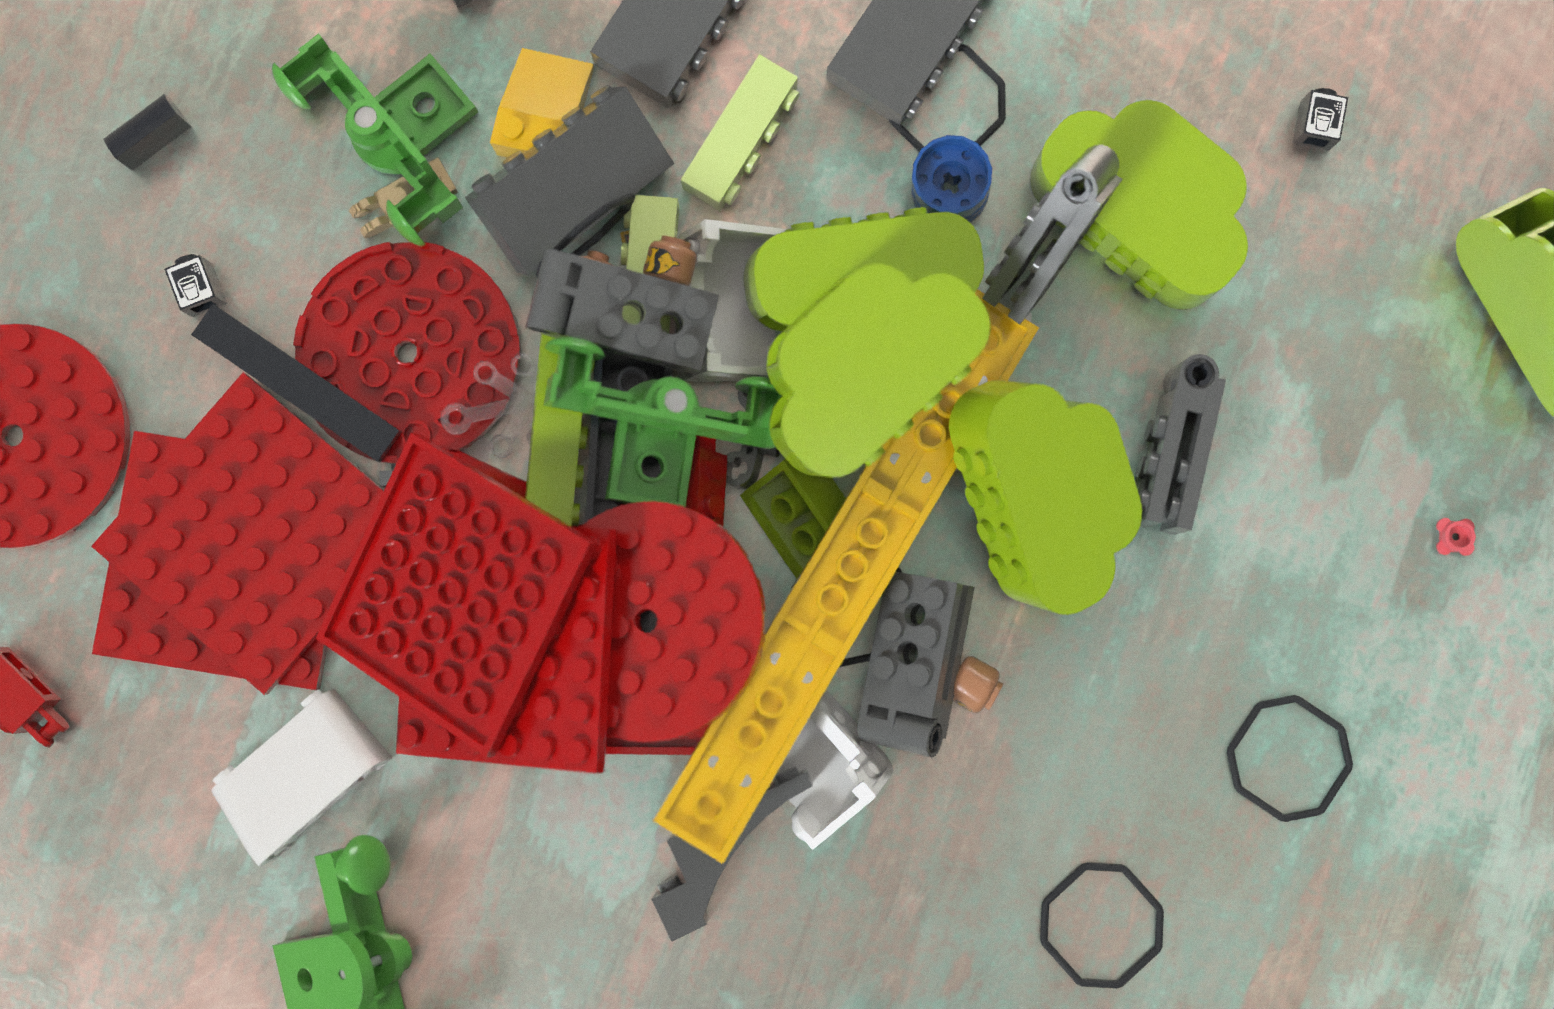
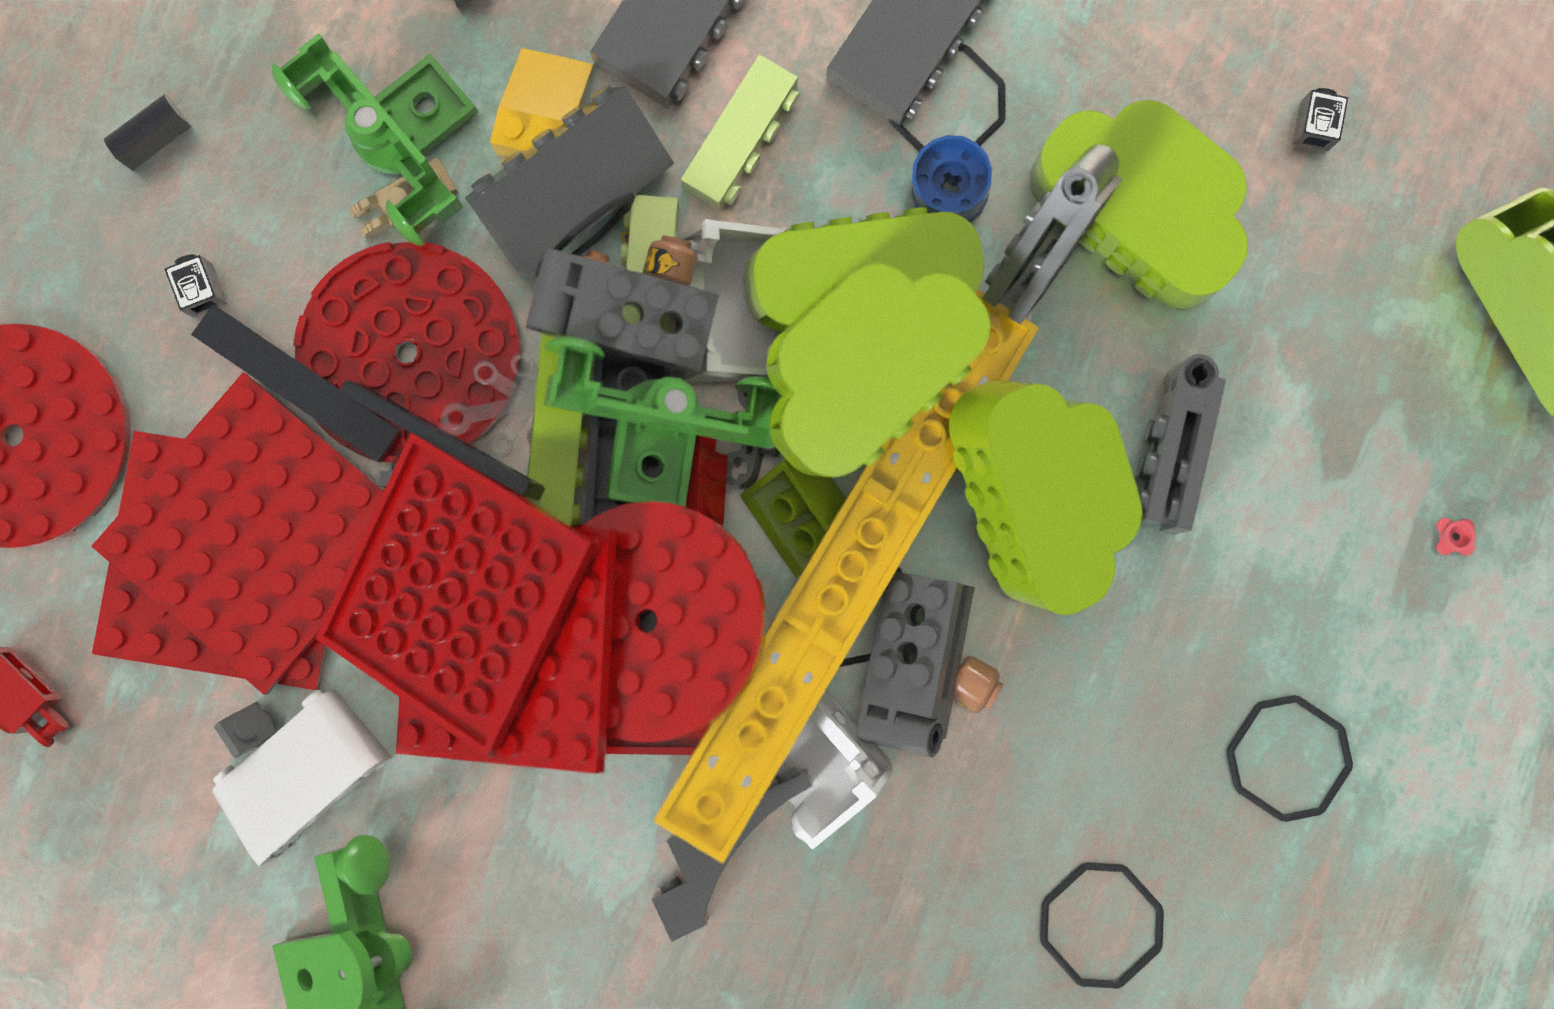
(246, 729): none -> dark grey bracket
(443, 440): none -> black tile

